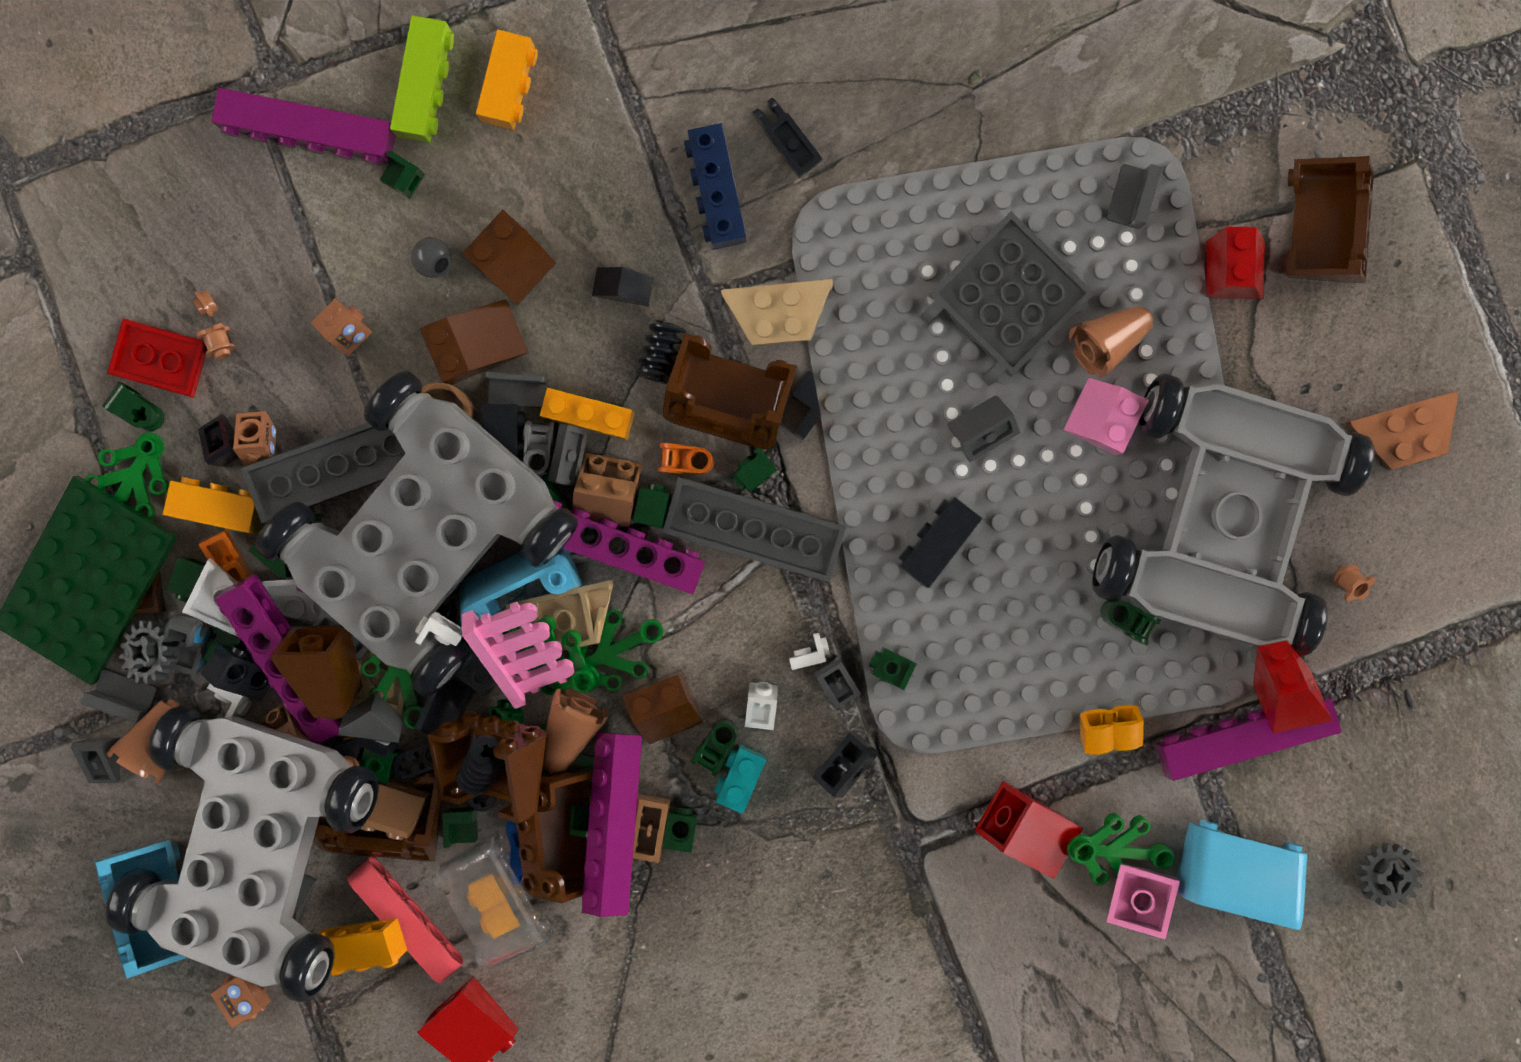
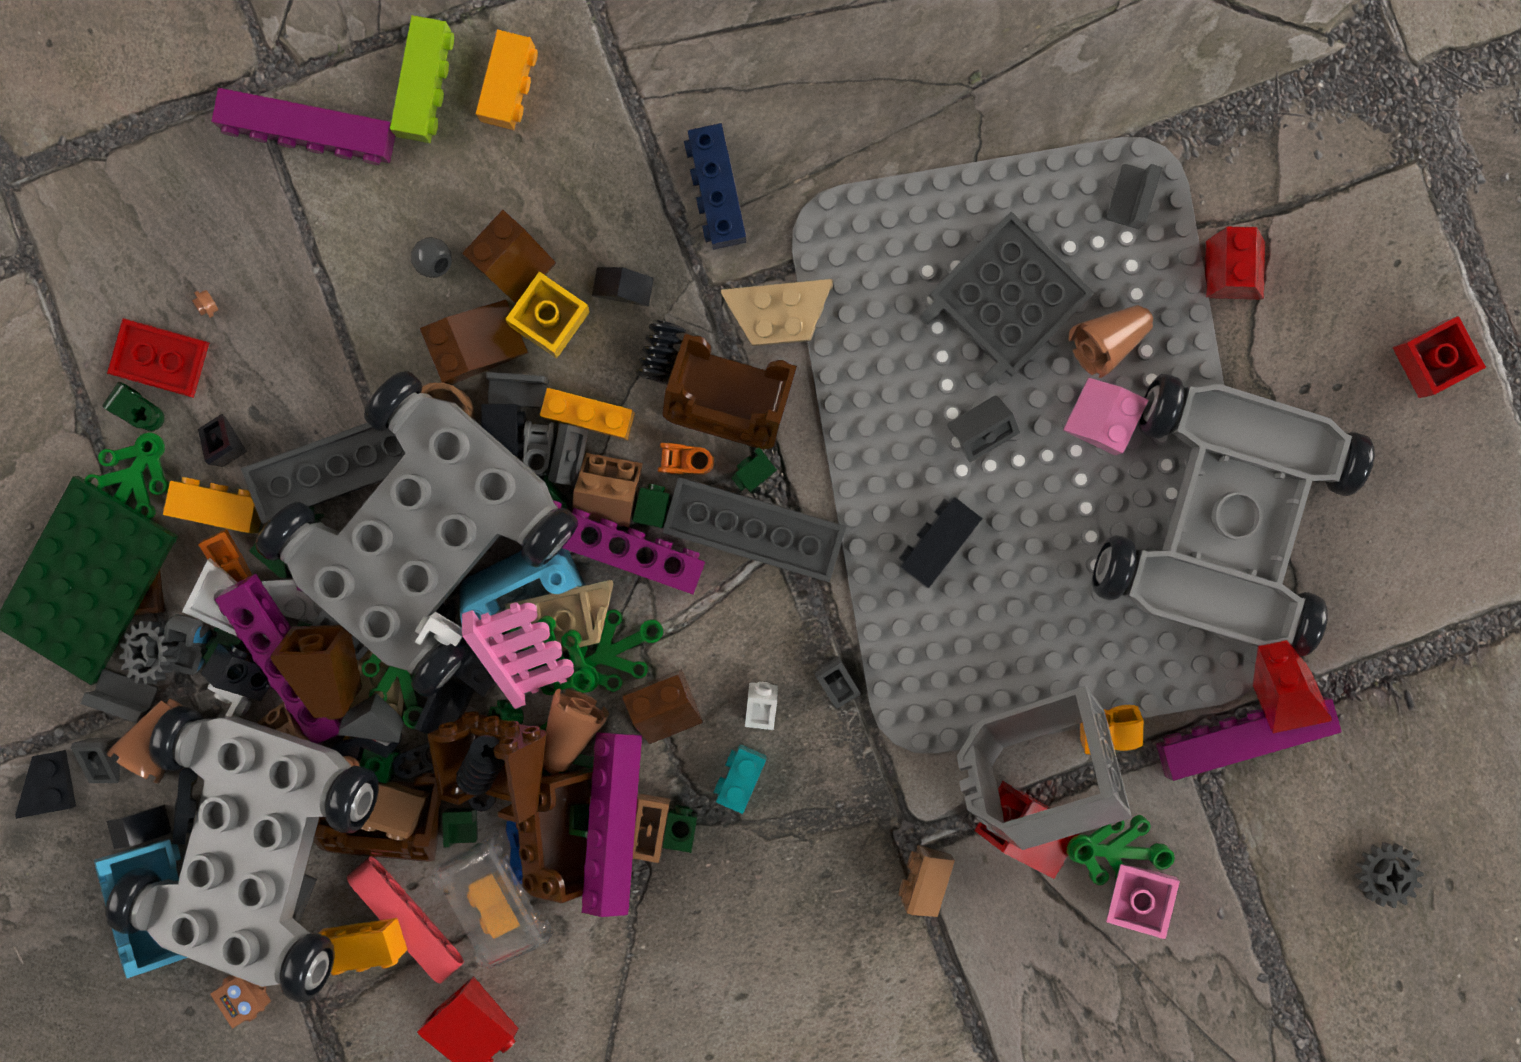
(47, 786): none -> black wing
(139, 827): none -> black slope
(184, 806): none -> black plate
(185, 577): dark green brick -> none
(217, 341): nougat brick -> none
(254, 437): nougat head -> none
(342, 326): nougat head -> none
(402, 175): dark green panel -> none
(547, 315): none -> yellow brick
(714, 751): dark green piece -> none
(788, 139): black hinge -> none
(804, 656): white bracket -> none
(807, 396): black slope -> none
(845, 765): black brick -> none
(903, 672): dark green brick -> none
(926, 882): none -> medium nougat slope
(1029, 722): none -> light grey container
(1133, 622): dark green piece -> none
(1243, 875): medium azure windscreen -> none
(1330, 219): reddish brown windscreen -> none
(1353, 582): nougat brick -> none
(1410, 431): nougat wing -> none
(1439, 357): none -> red brick

